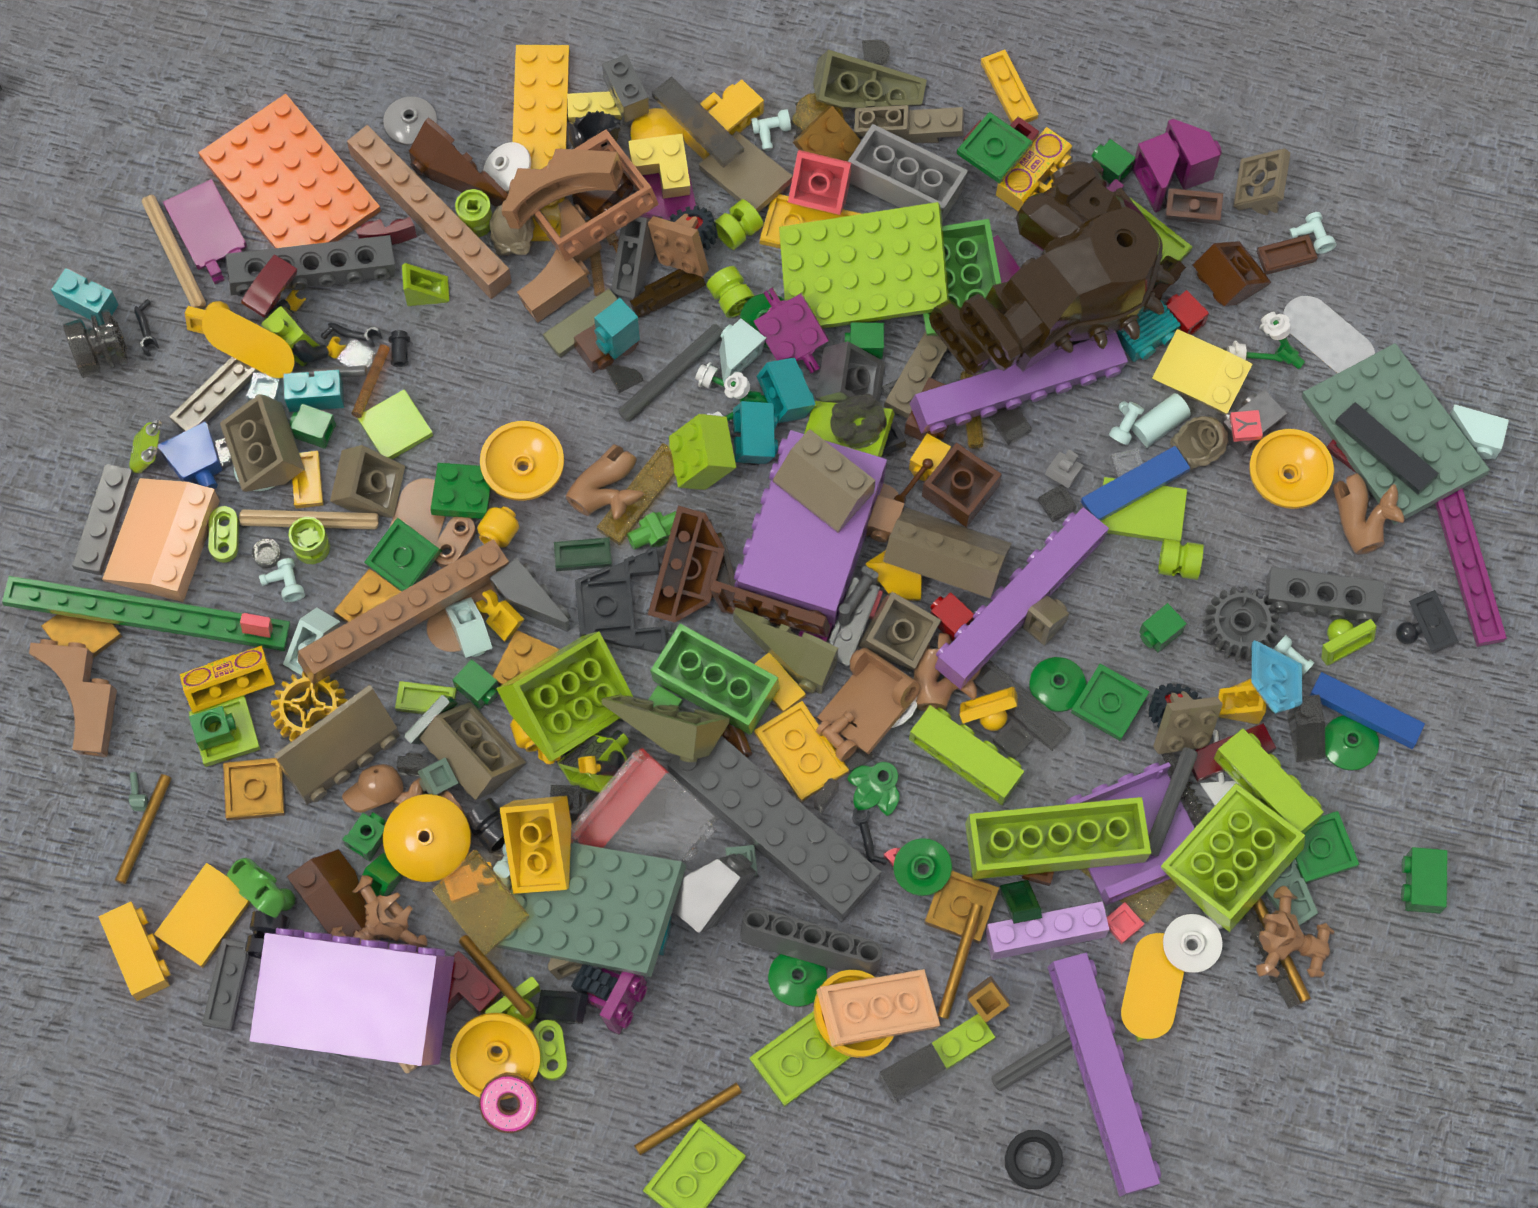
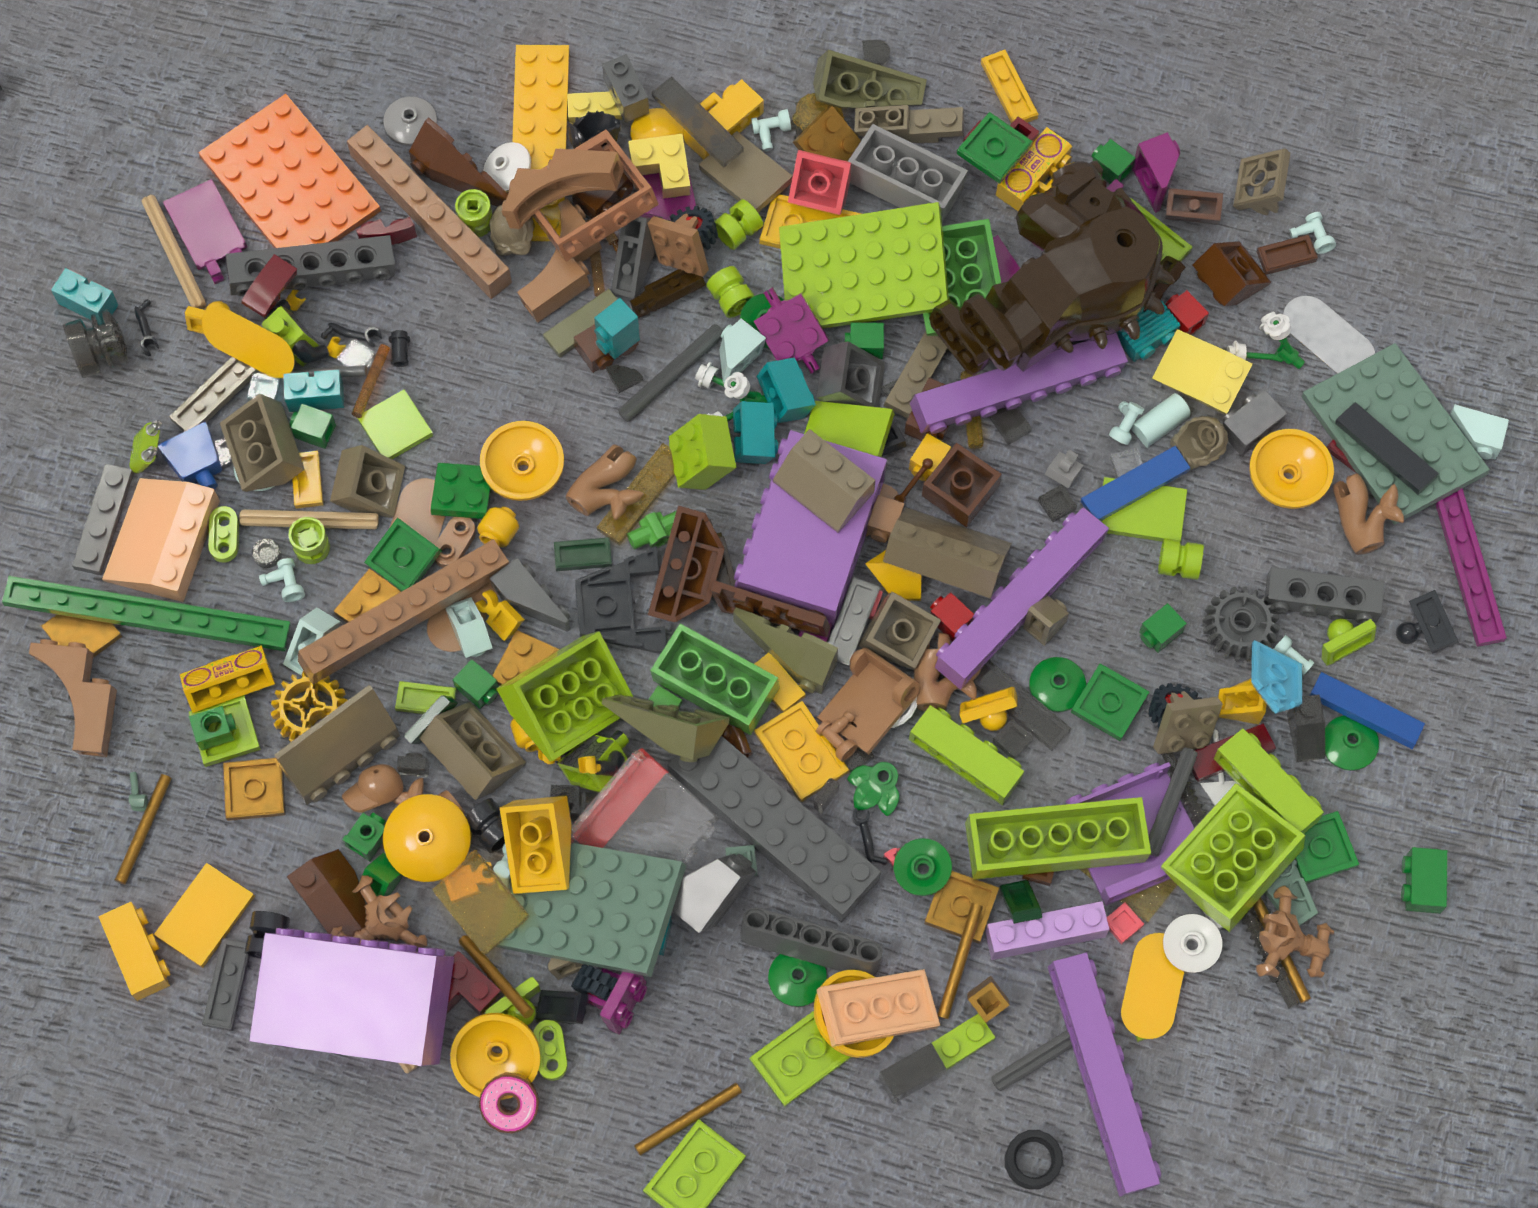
(256, 625): coral tile -> none
(260, 887): bright green piece -> none
(424, 286): lime slope -> none
(437, 777): sand green tile -> none
(851, 409): clear smoke plate -> none
(869, 577): dark grey piece -> none
(1197, 155): magenta slope -> none
(1246, 426): coral tile -> none

